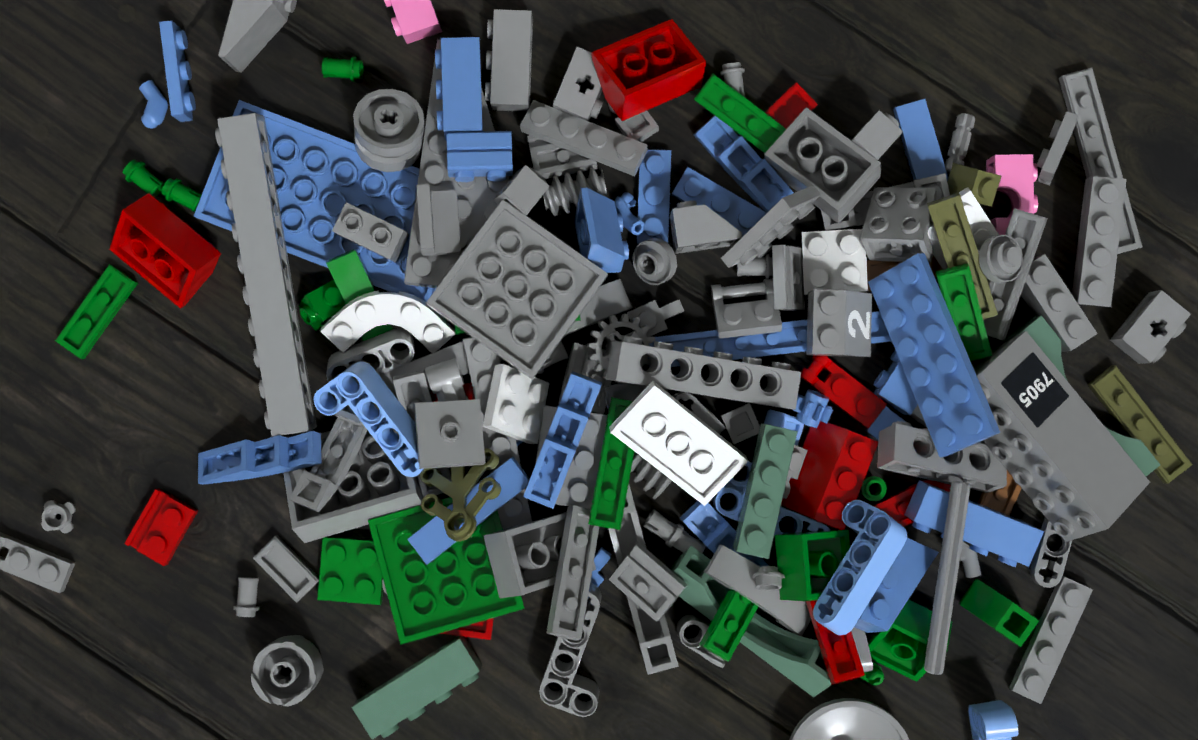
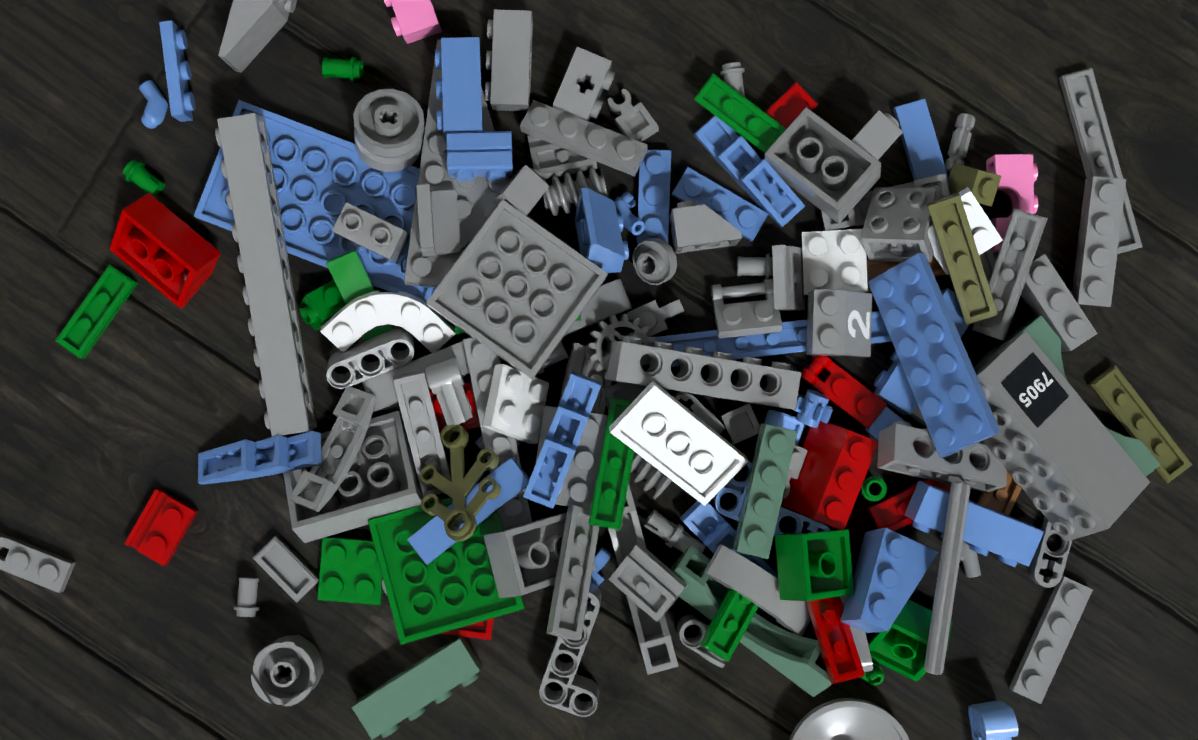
(49, 519): light grey plate -> none
(181, 194): green pin -> none
(377, 421): light blue beam -> none
(449, 434): light grey plate -> none
(648, 69): red slope -> none
(768, 578): light grey plate -> none
(772, 225): light grey plate -> none
(862, 567): light blue beam -> none
(962, 301): green tile -> none
(998, 612): green slope -> none
(1001, 259): light grey plate -> none
(1051, 158): light grey plate -> none
(1135, 333): light grey brick -> none

